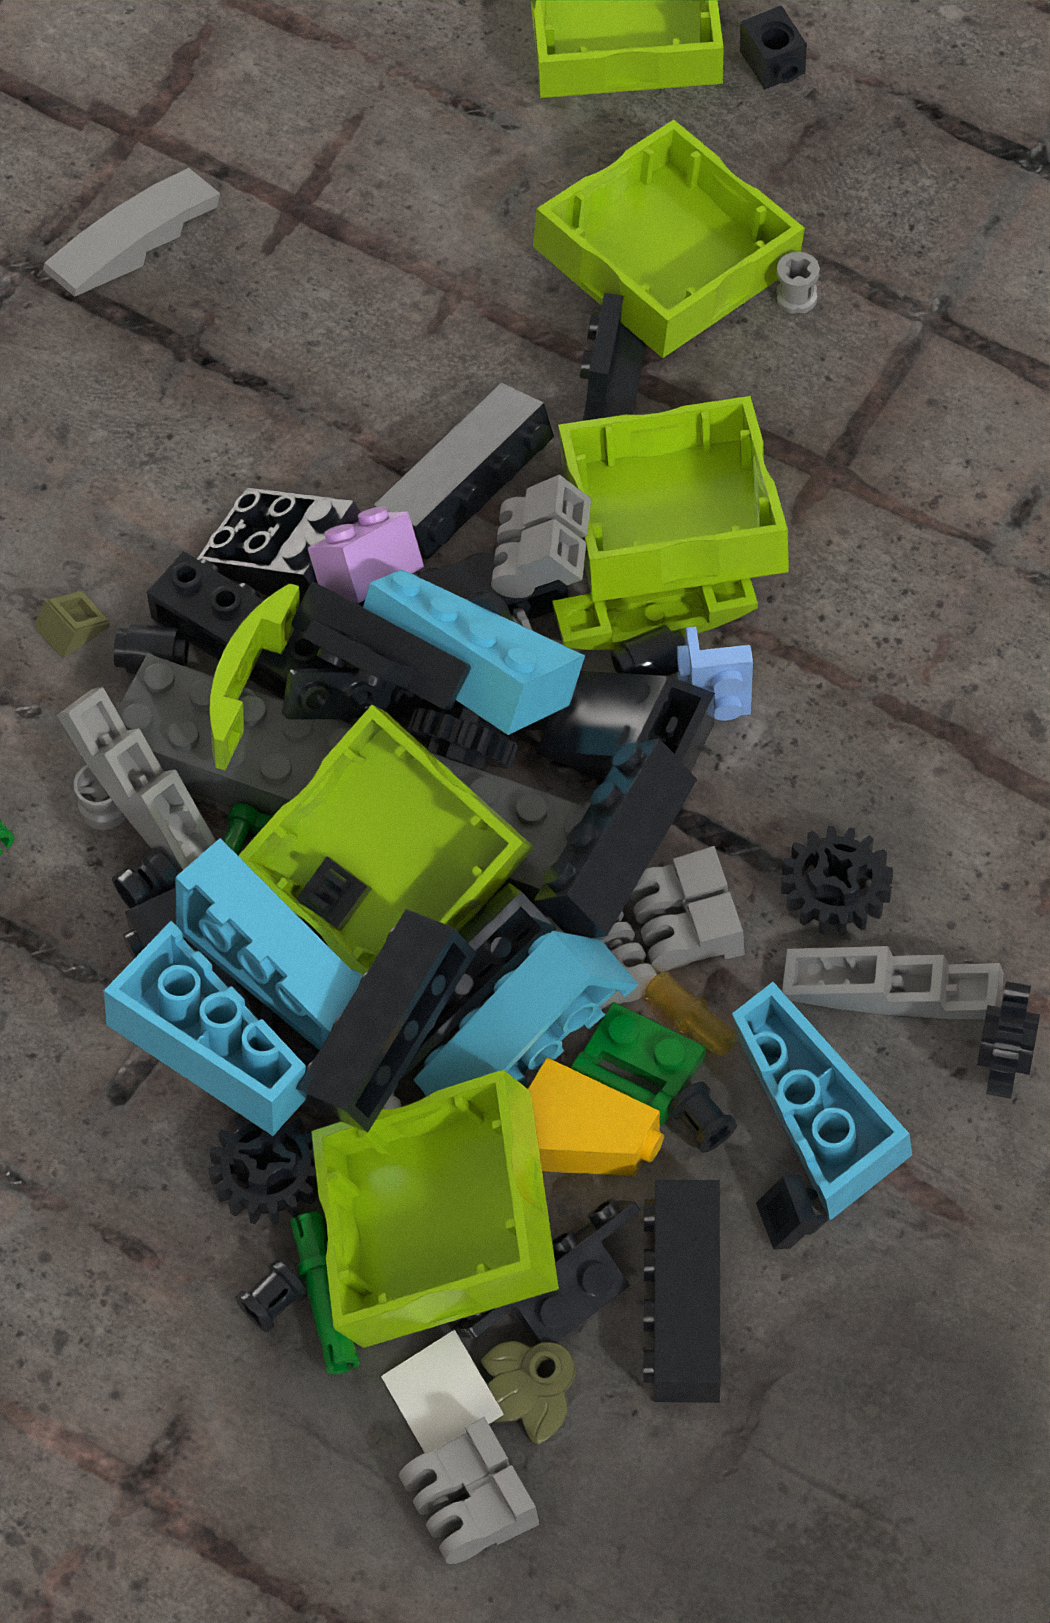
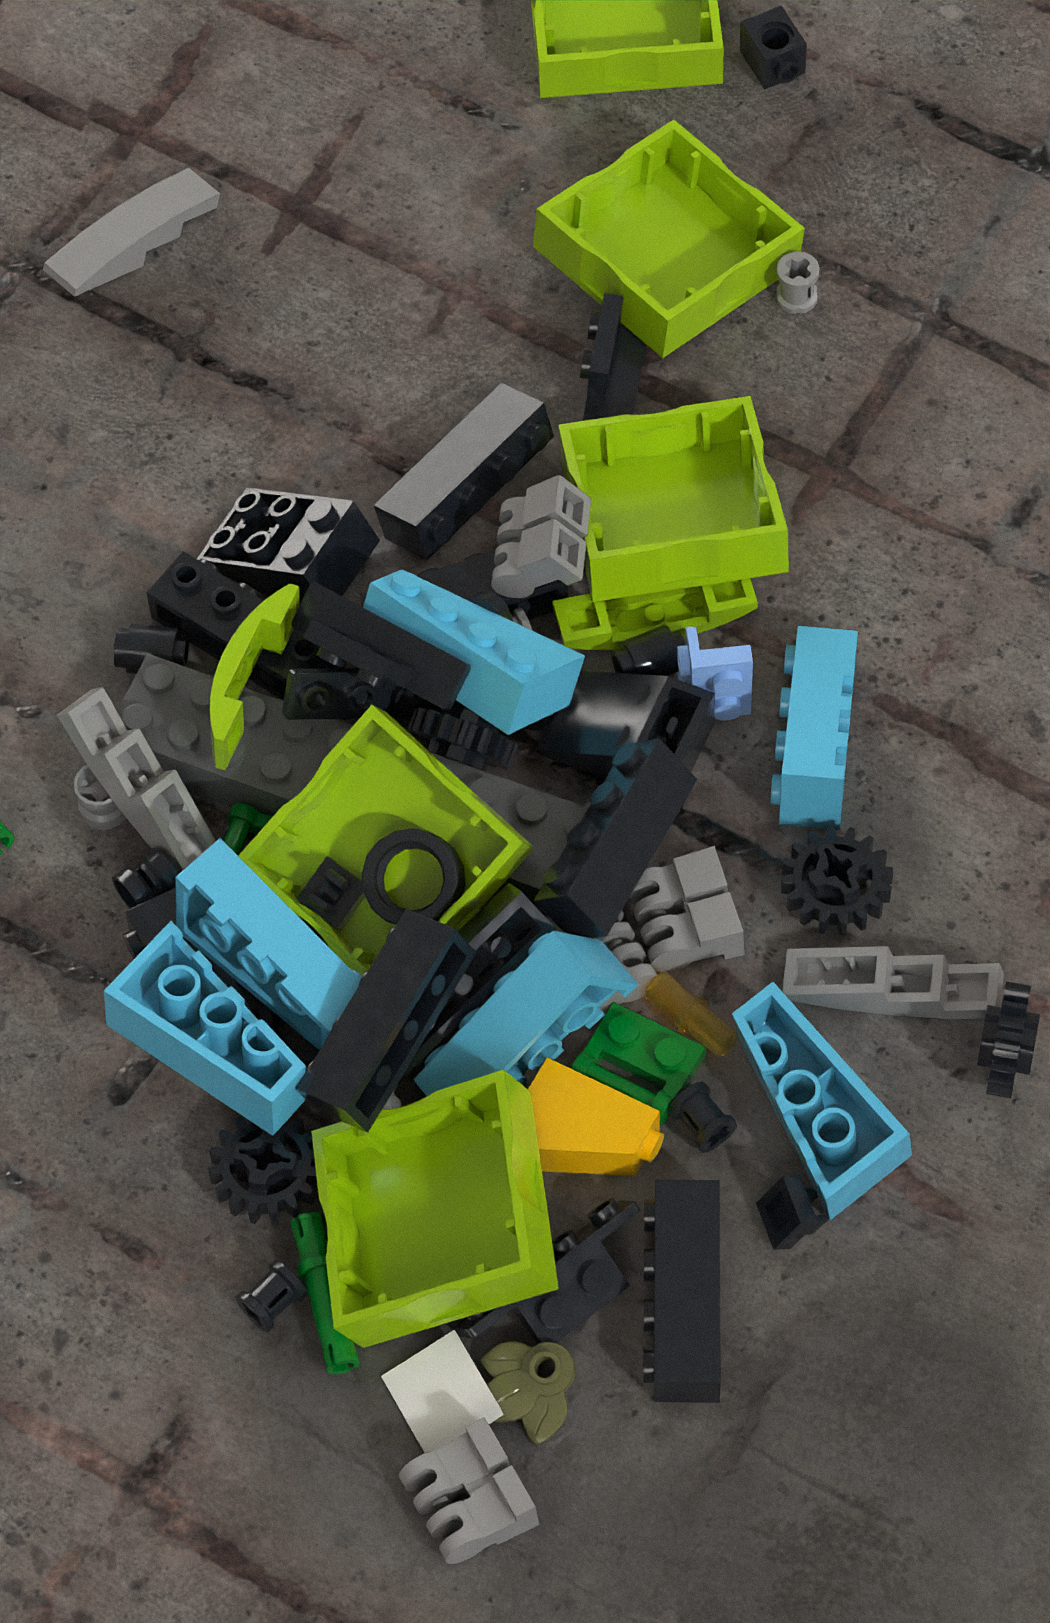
(70, 622): olive slope -> none
(365, 552): lavender brick -> none
(393, 844): none -> black tyre
(816, 729): none -> medium azure wedge

